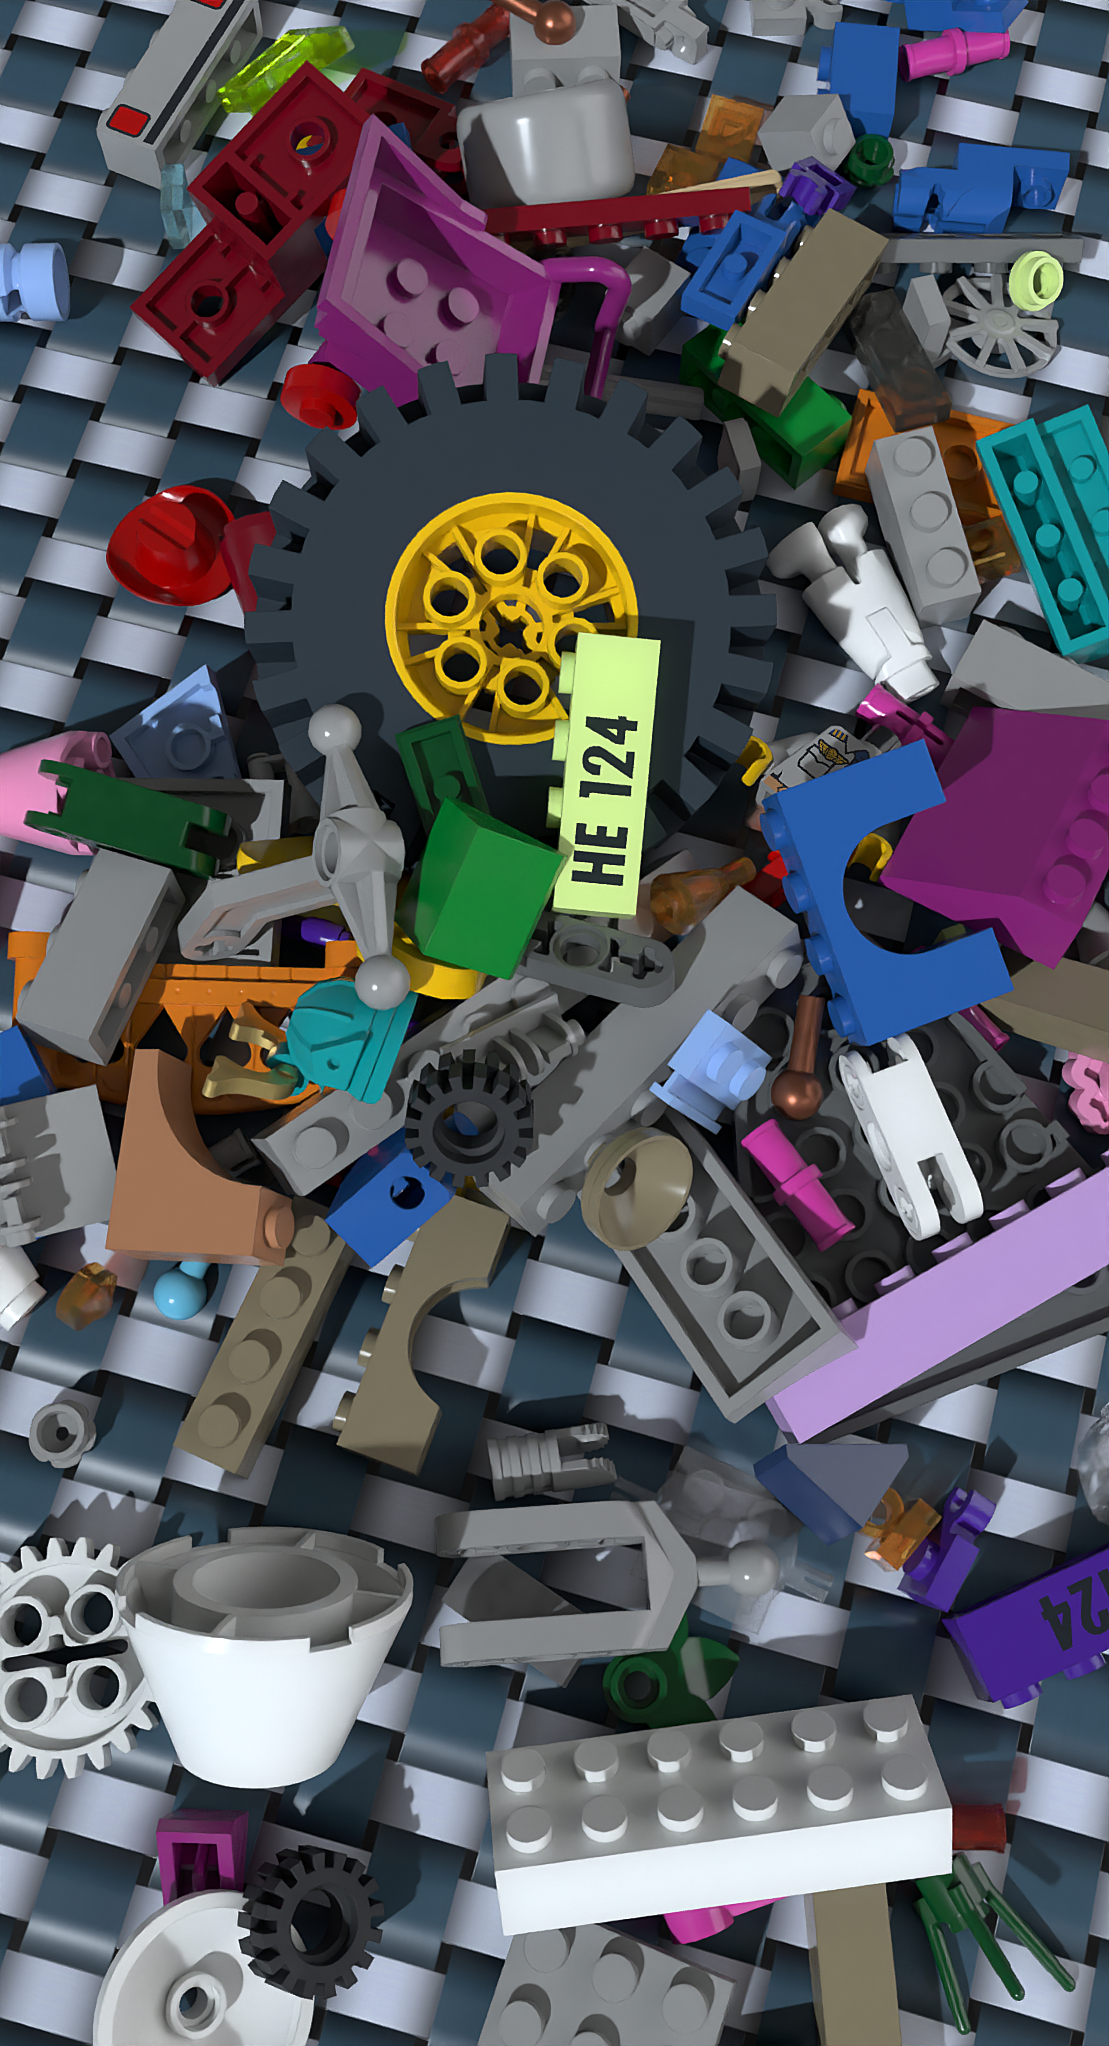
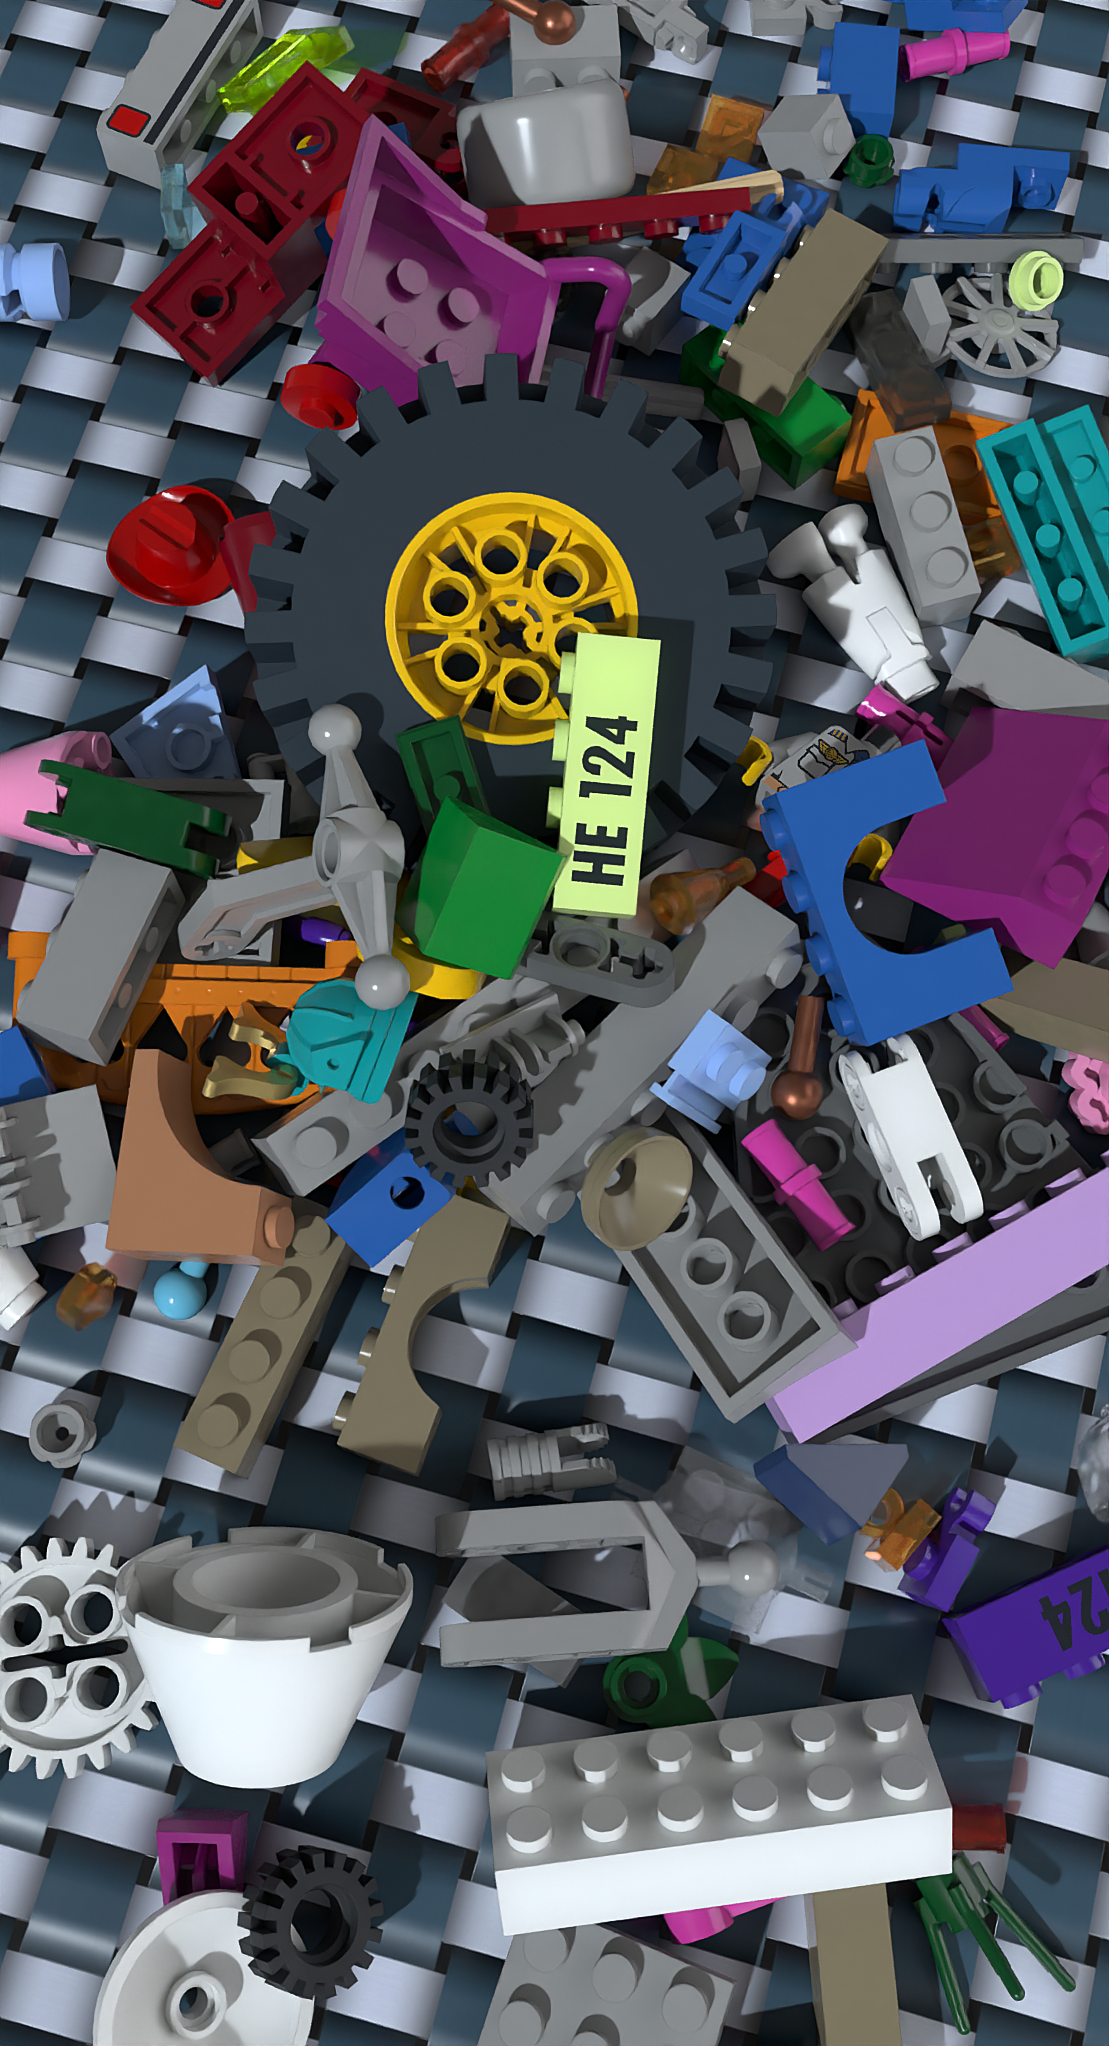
(816, 187): dark purple plate -> none

